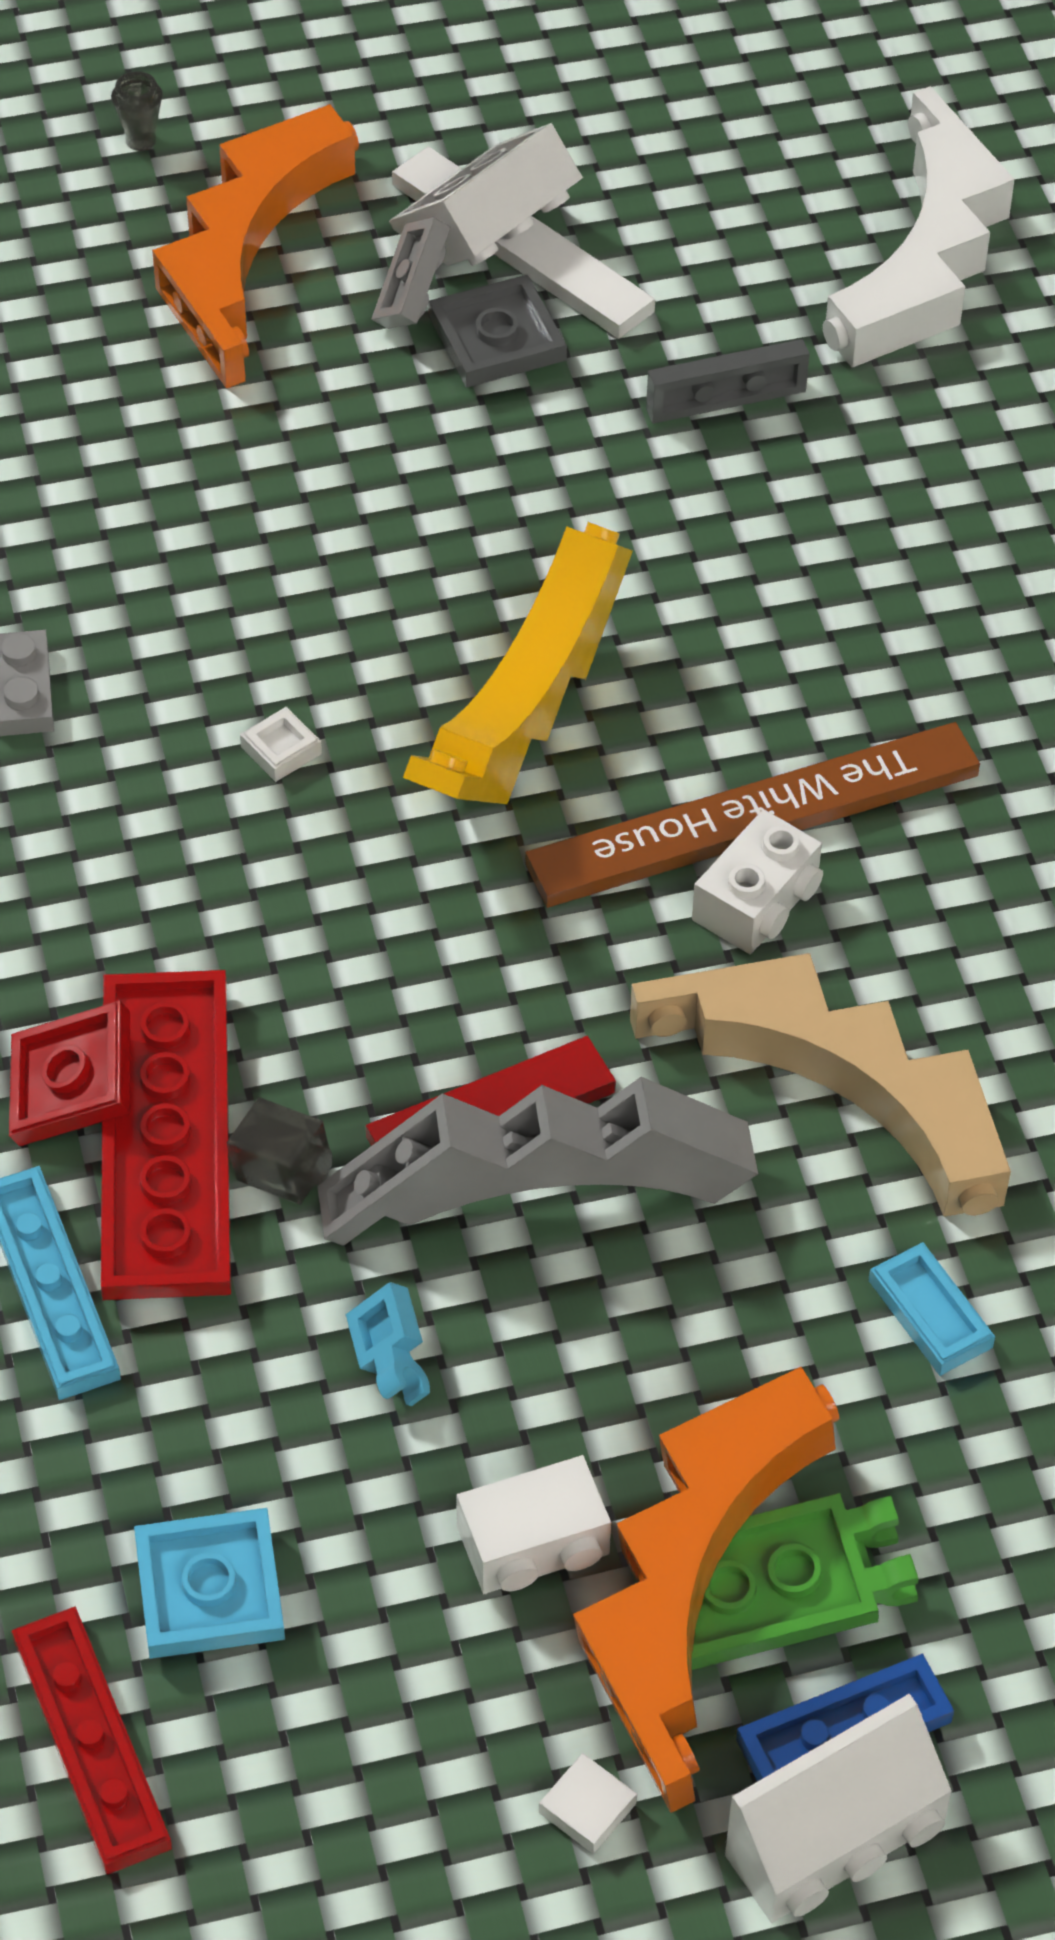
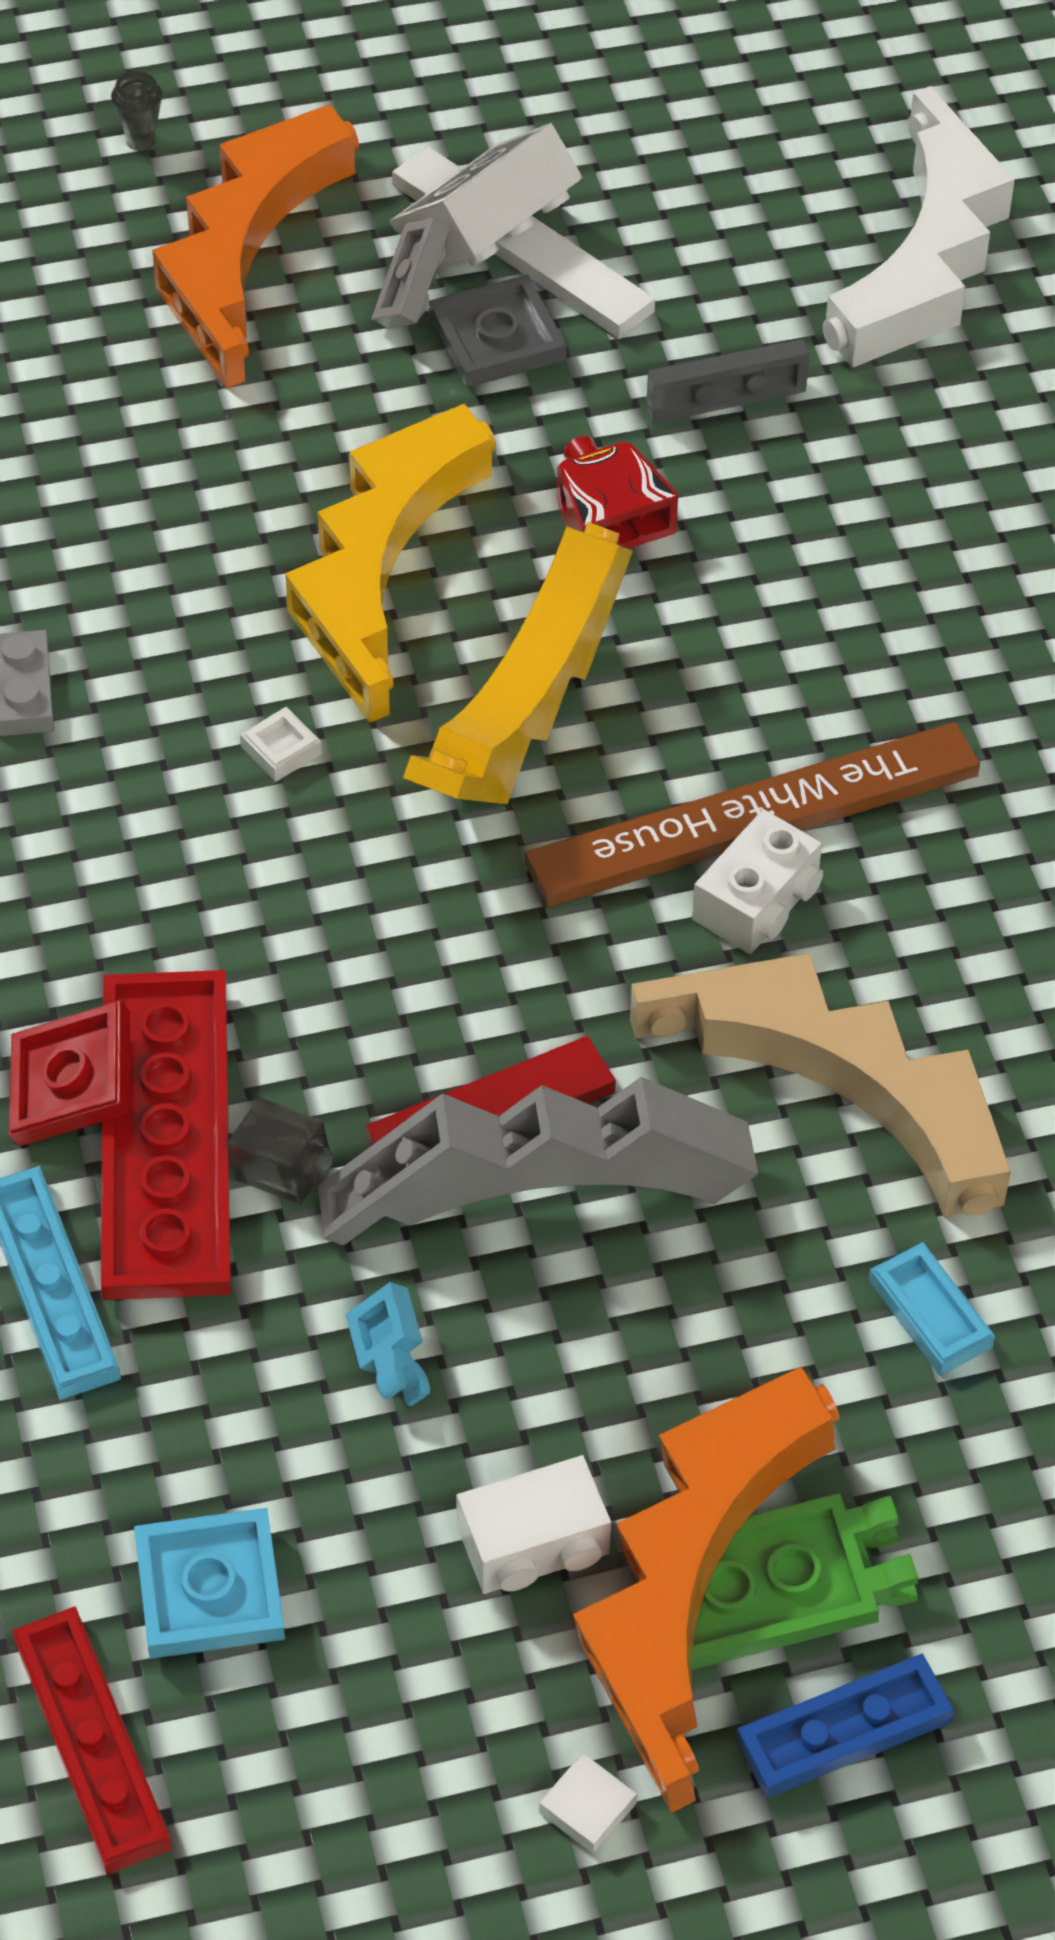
(395, 490): none -> yellow arch
(615, 491): none -> red torso
(838, 1811): white slope -> none

